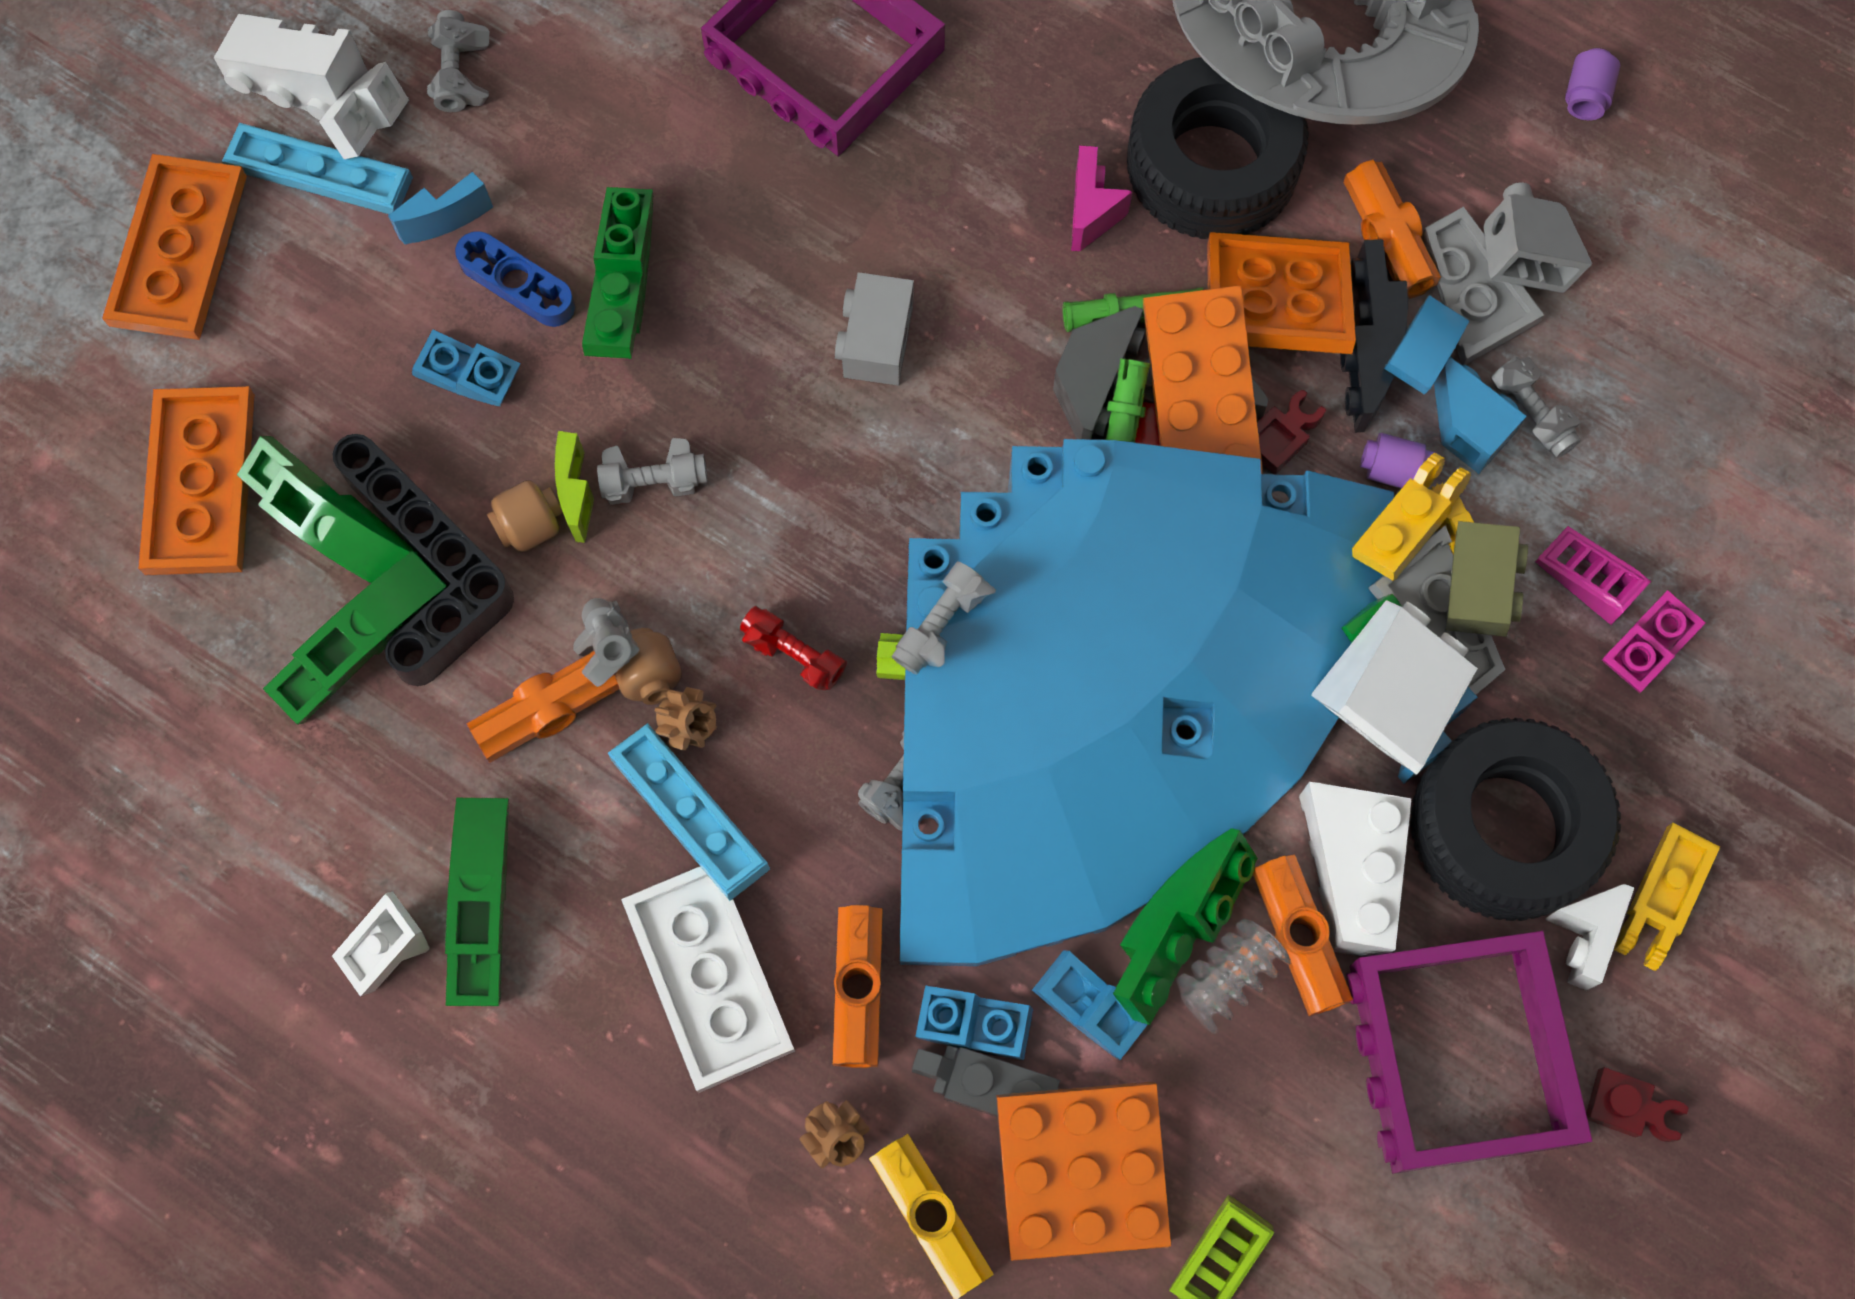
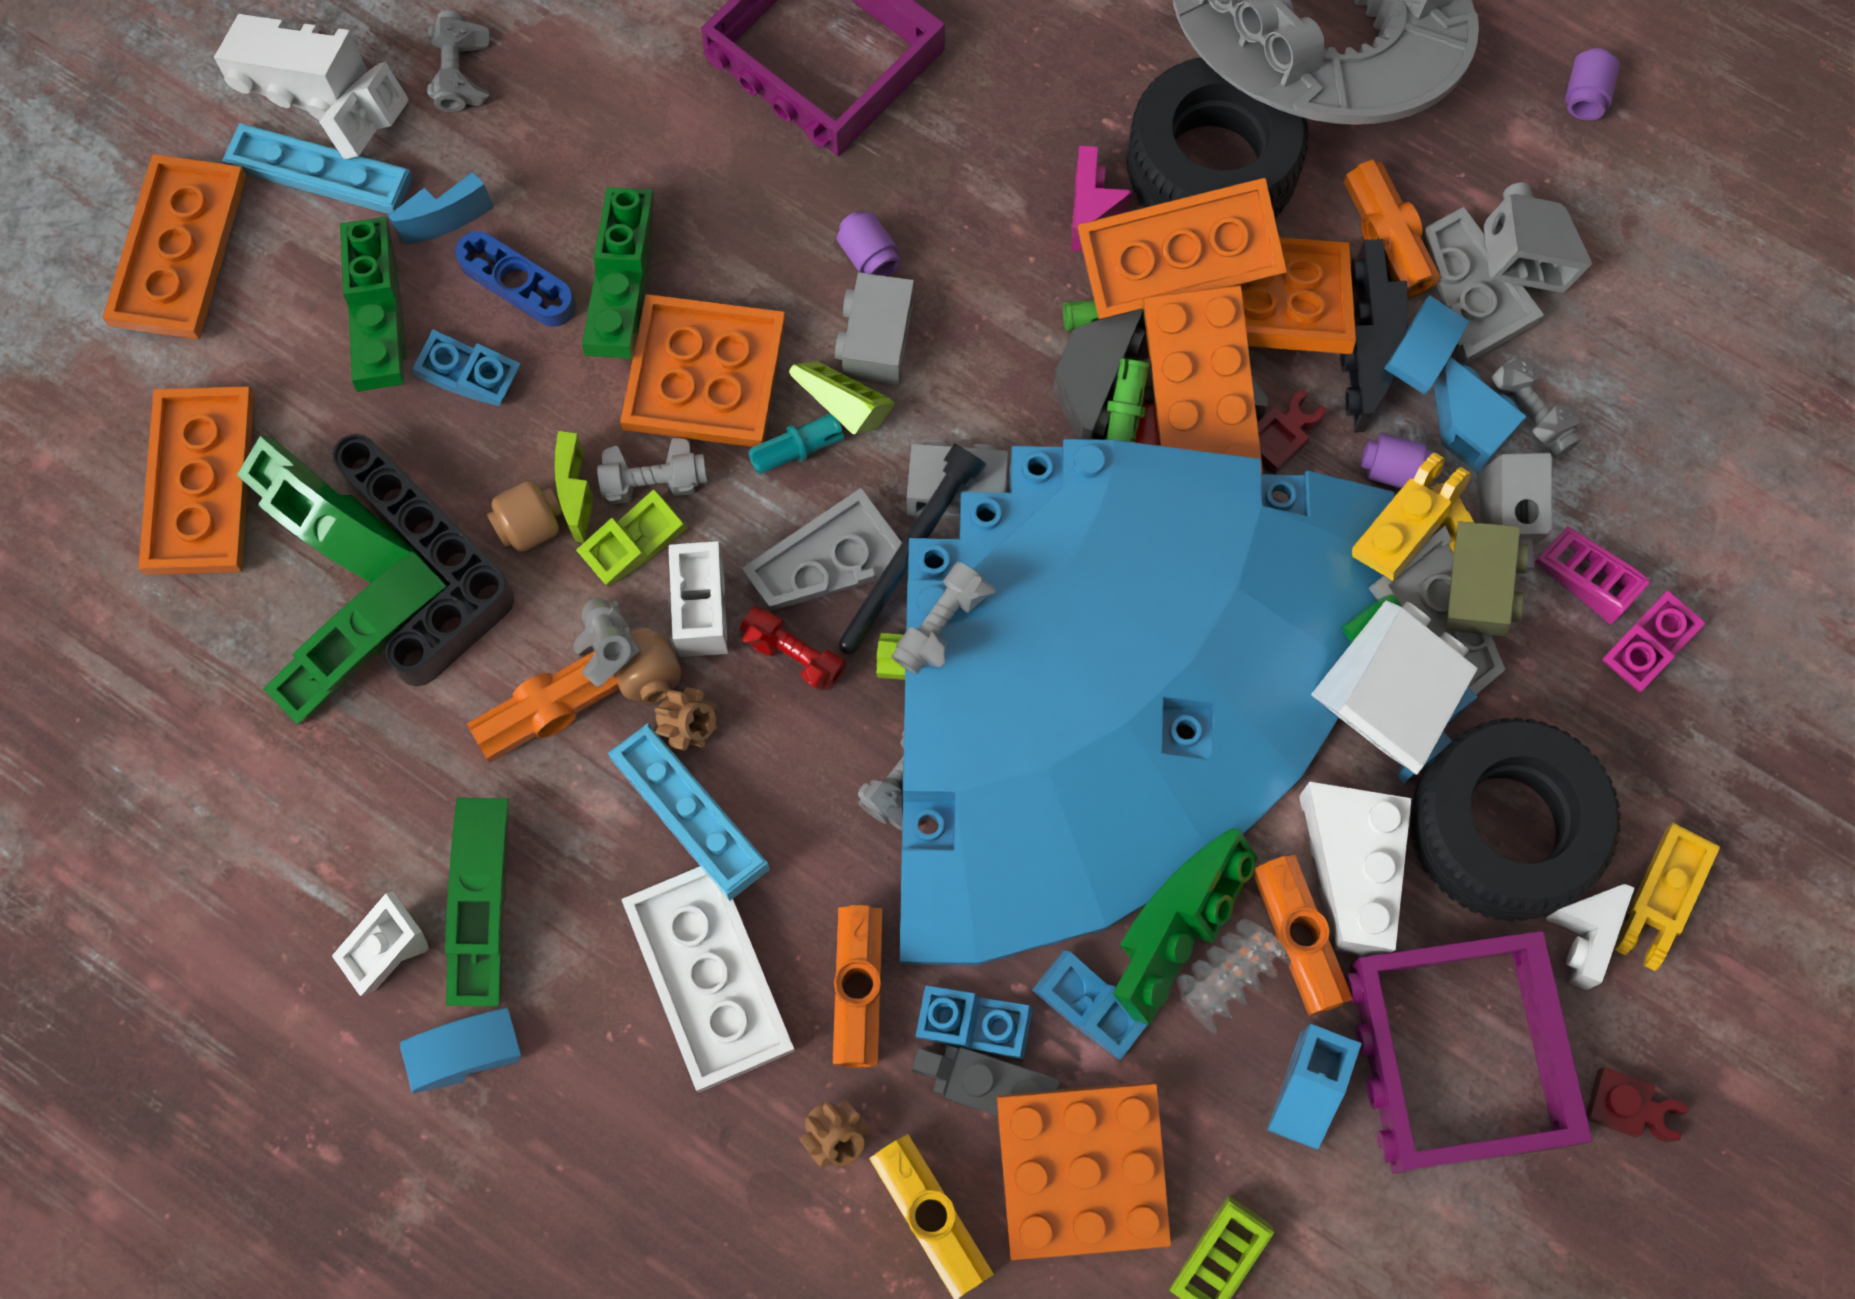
(373, 304): none -> green slope
(458, 1049): none -> dark azure slope
(633, 540): none -> lime slope
(698, 599): none -> white brick
(703, 371): none -> orange plate
(796, 443): none -> teal axle
(828, 555): none -> light grey wing
(846, 399): none -> lime slope
(868, 244): none -> medium lavender brick
(927, 473): none -> light grey brick
(960, 470): none -> black piece
(1182, 247): none -> orange plate
(1313, 1085): none -> dark azure slope
(1519, 494): none -> light grey torso

